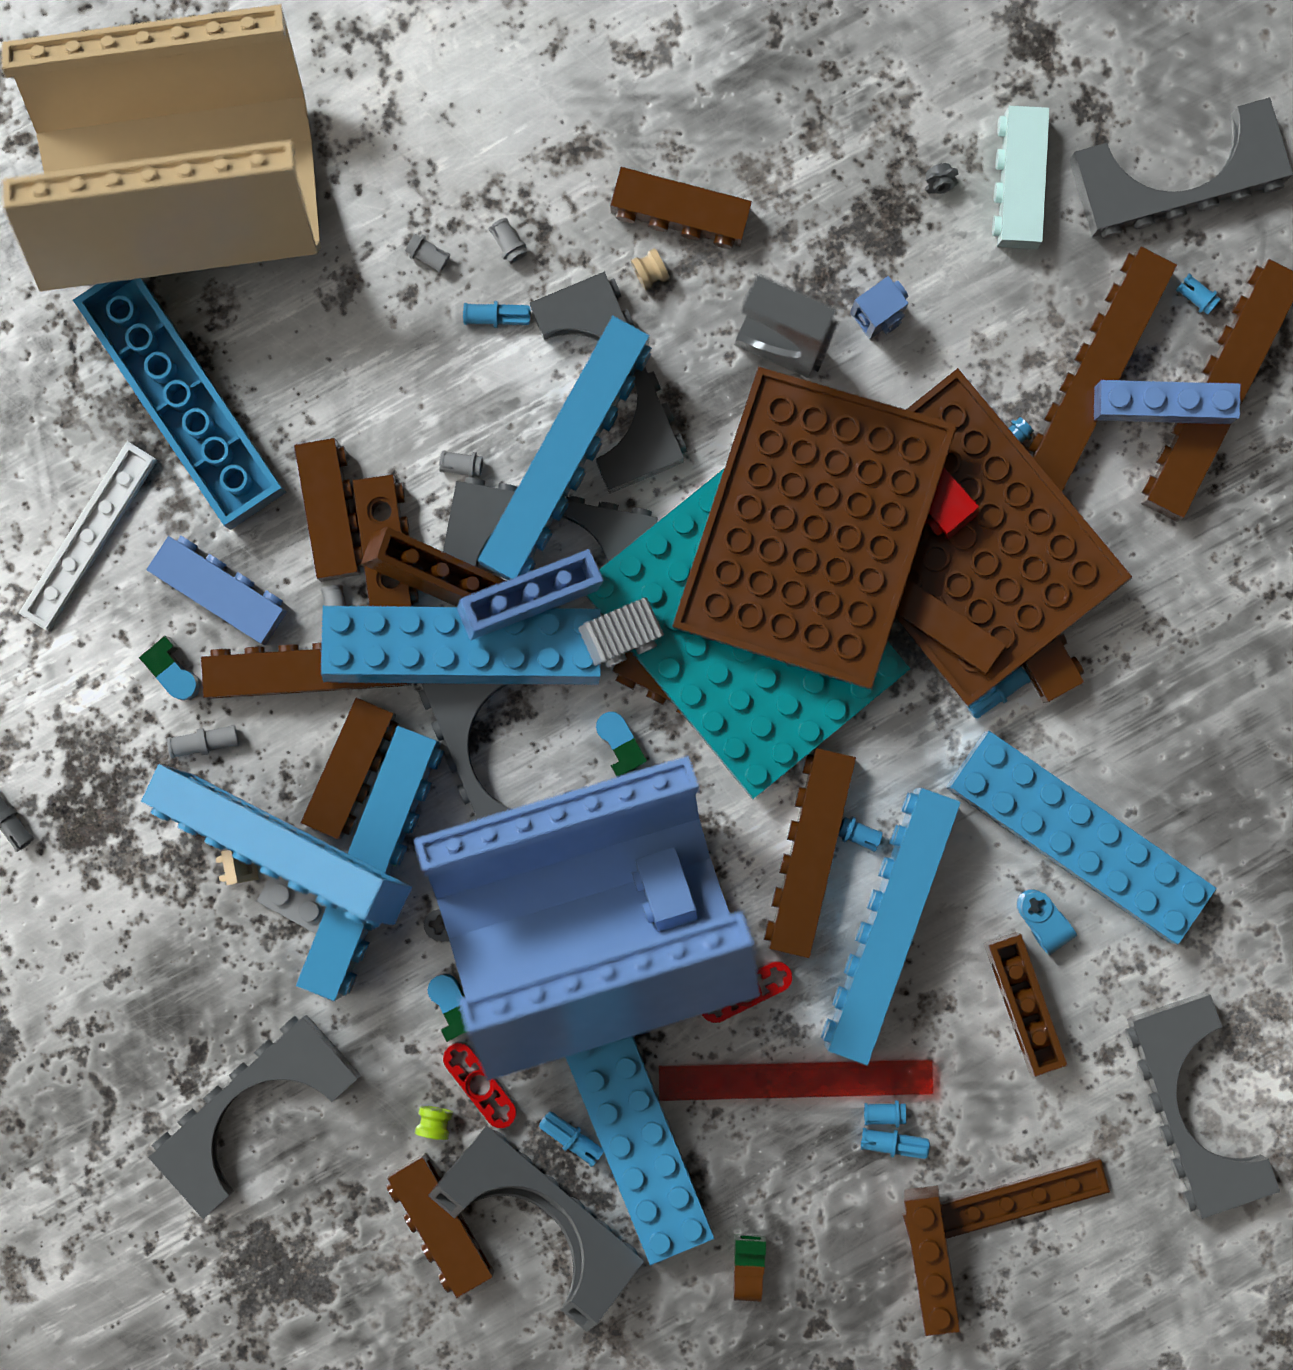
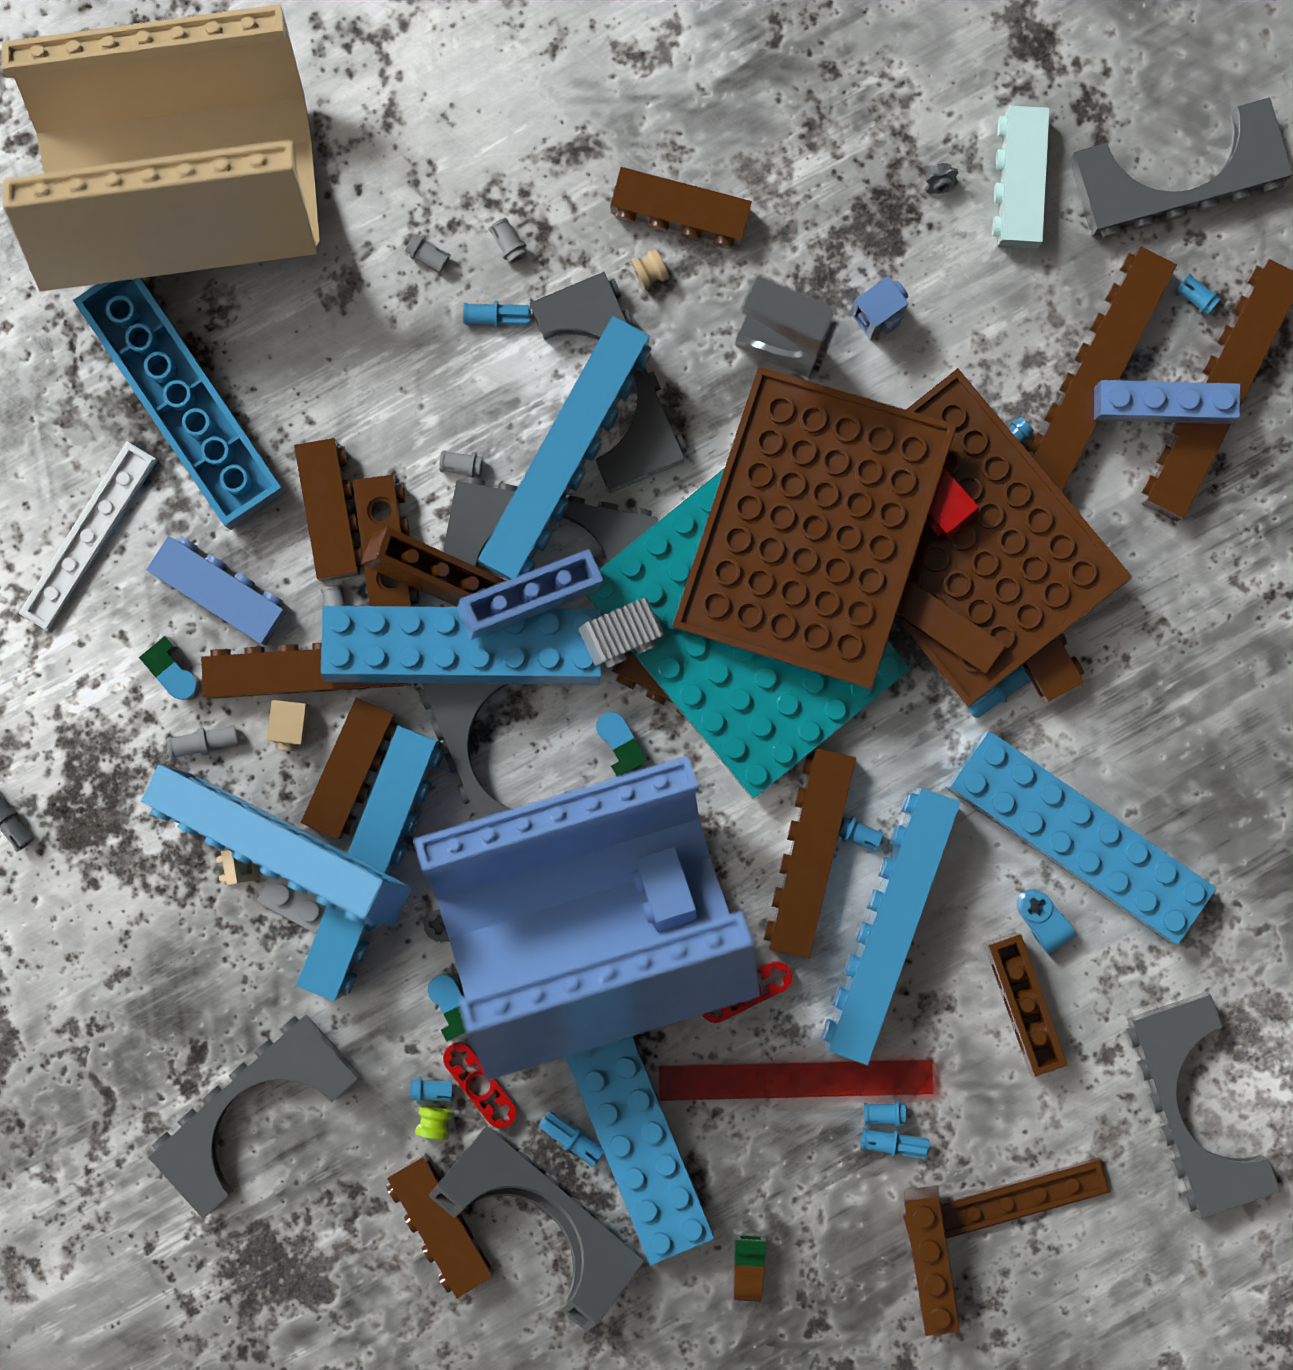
(288, 724): none -> tan brick
(430, 1090): none -> dark azure pin

